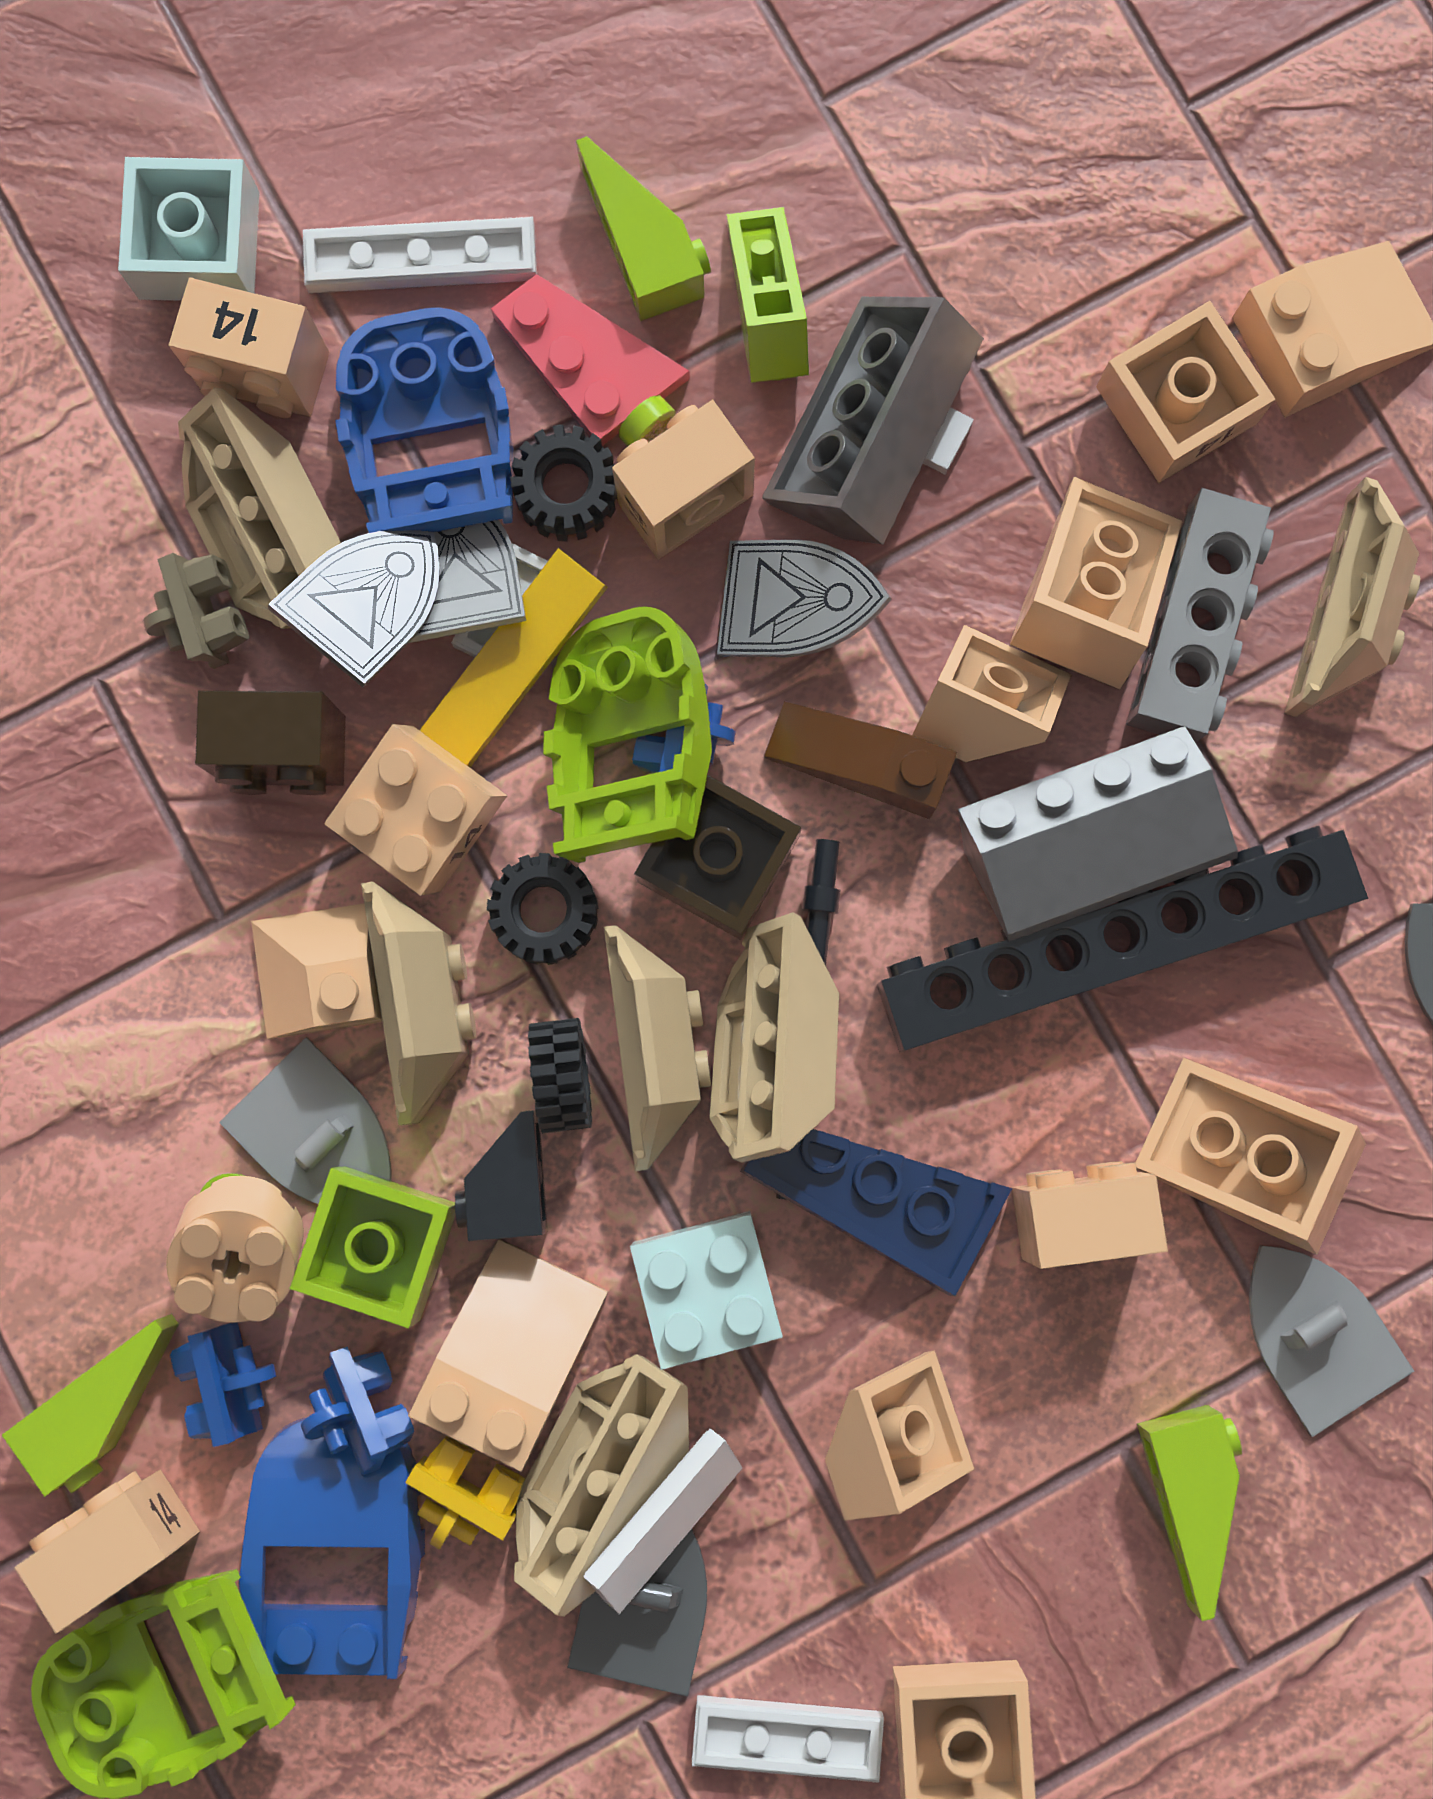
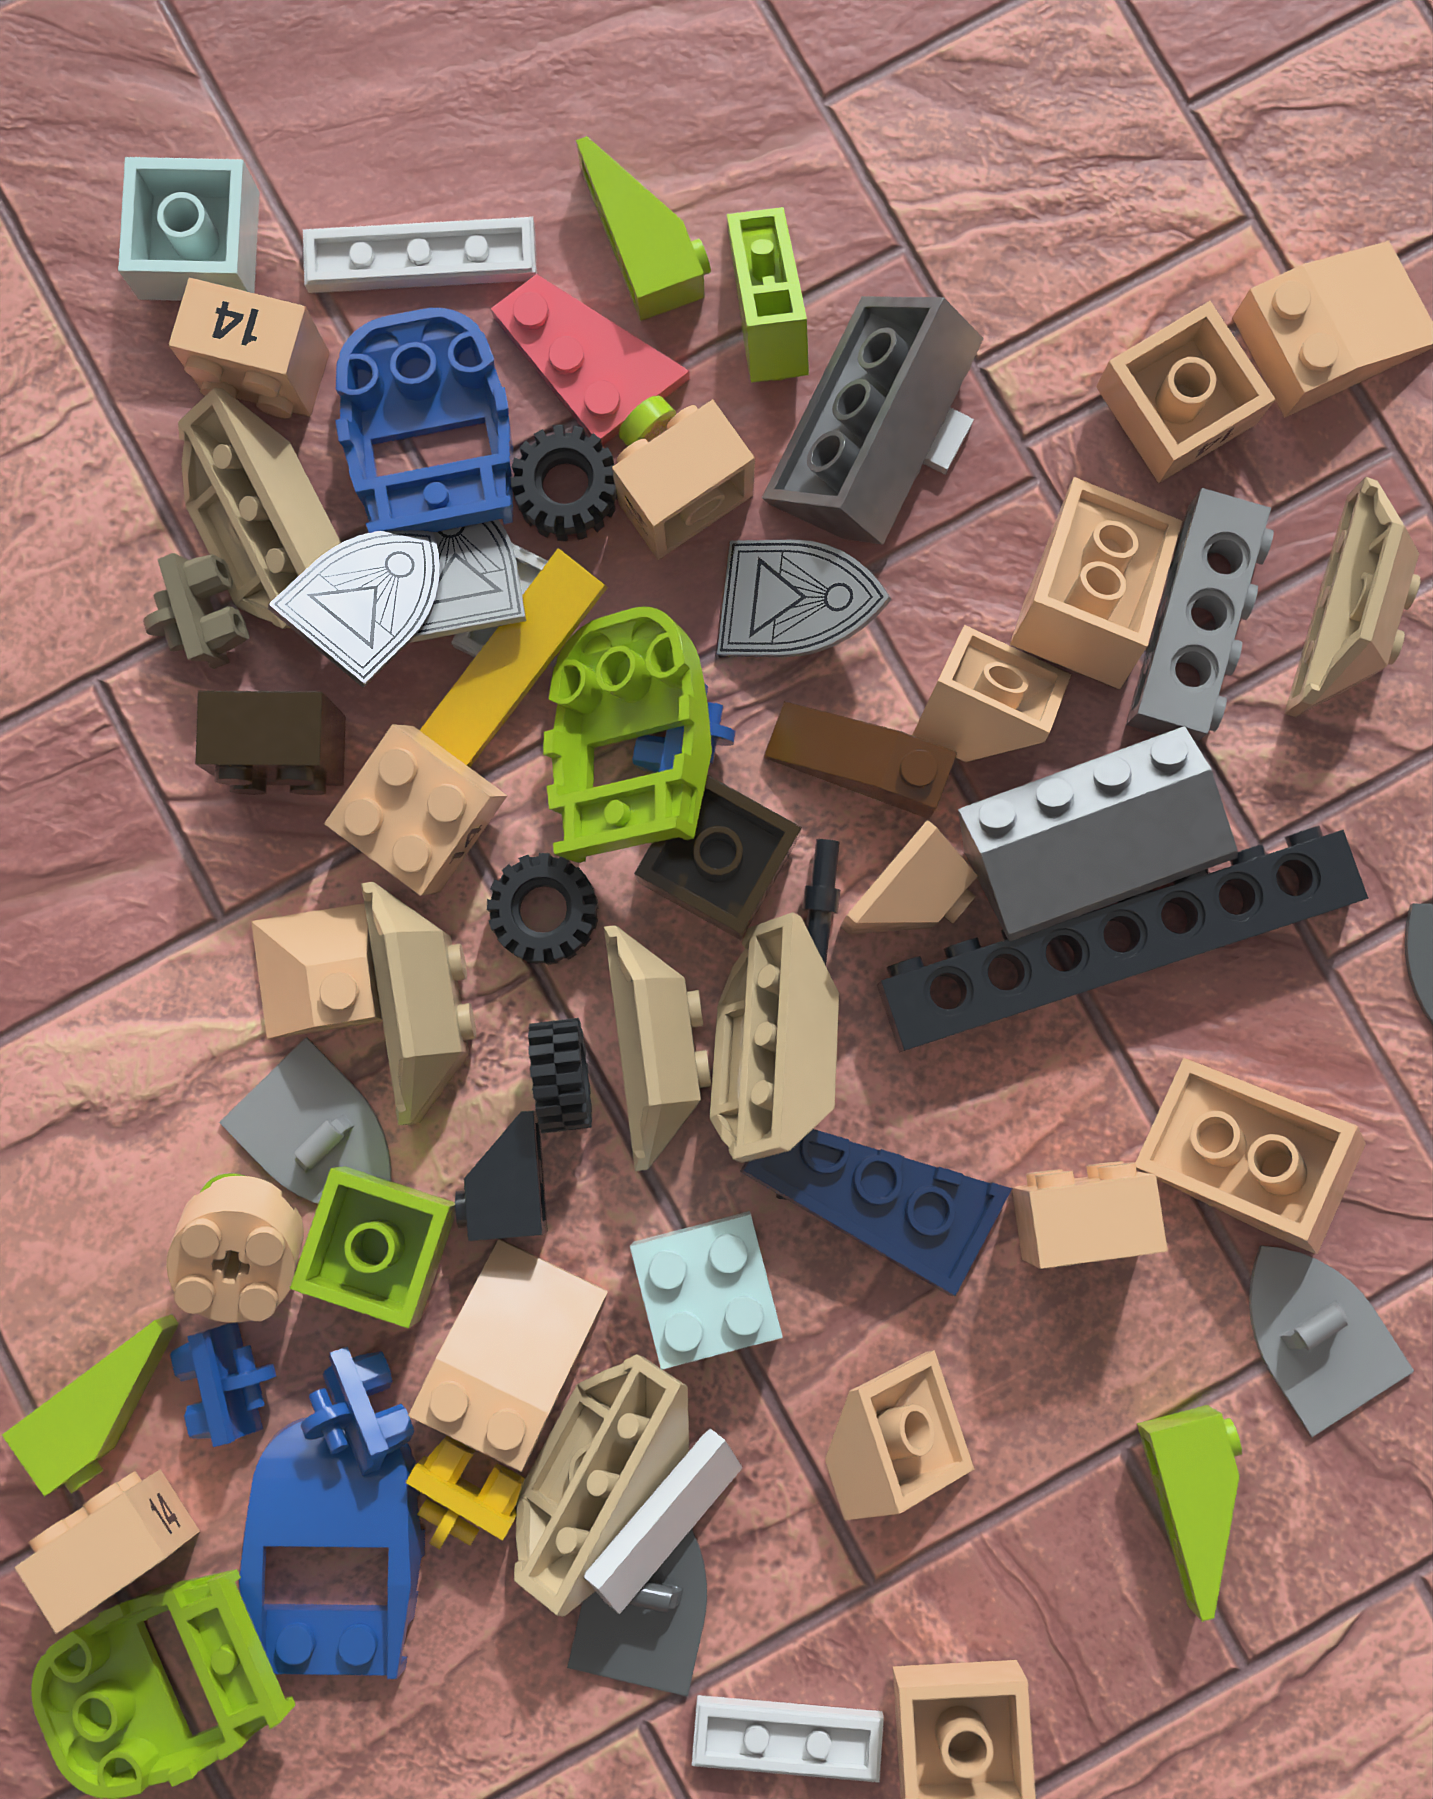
(916, 888): none -> light nougat slope

